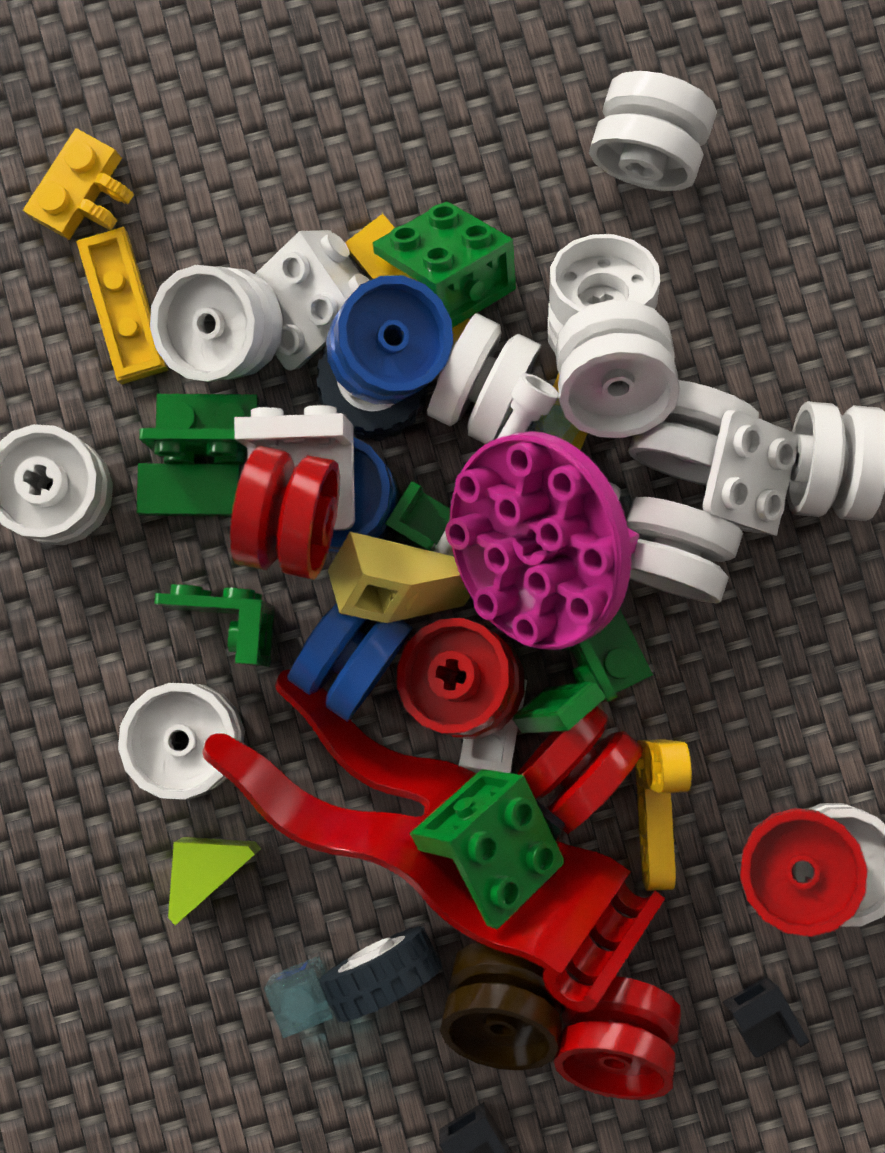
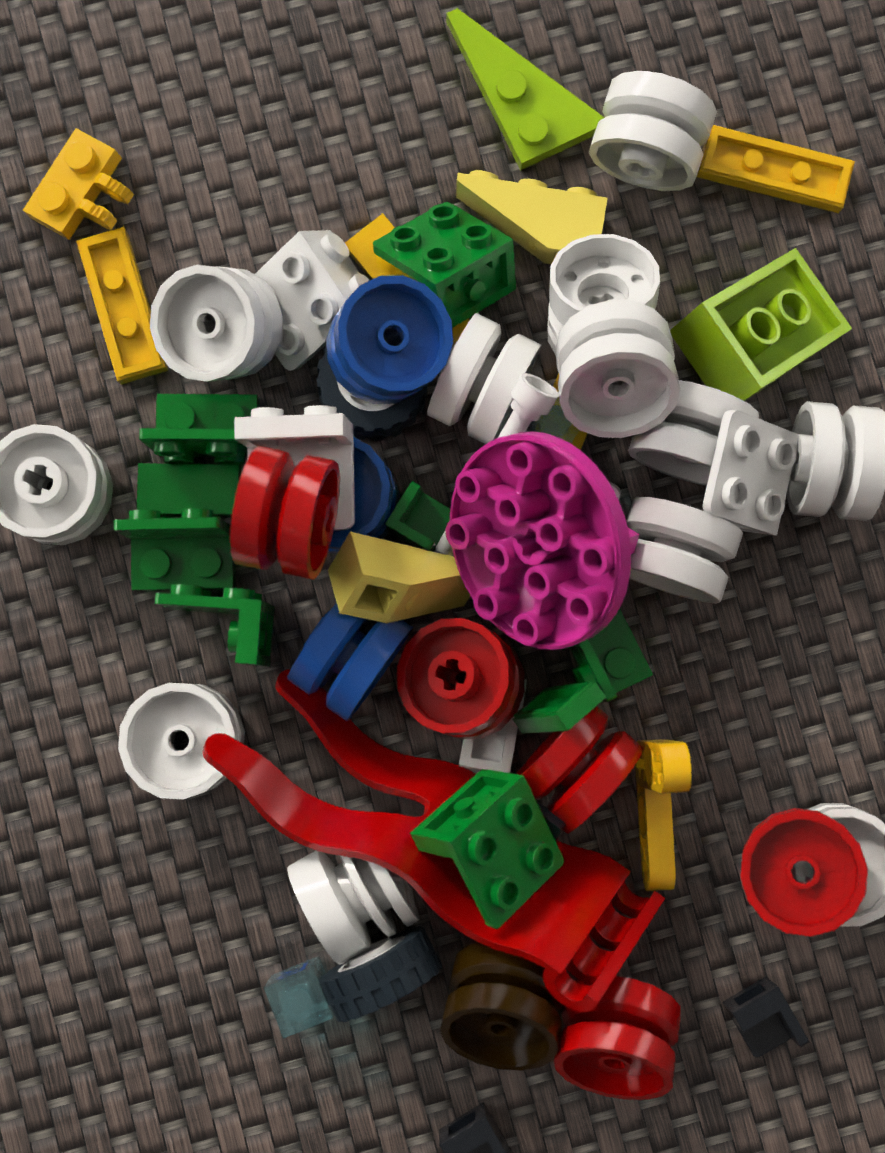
(178, 550): none -> green bracket
(200, 868): lime slope -> none
(346, 897): none -> white wheel
(527, 104): none -> lime wing
(531, 213): none -> light yellow slope
(760, 327): none -> lime slope
(776, 169): none -> yellow tile

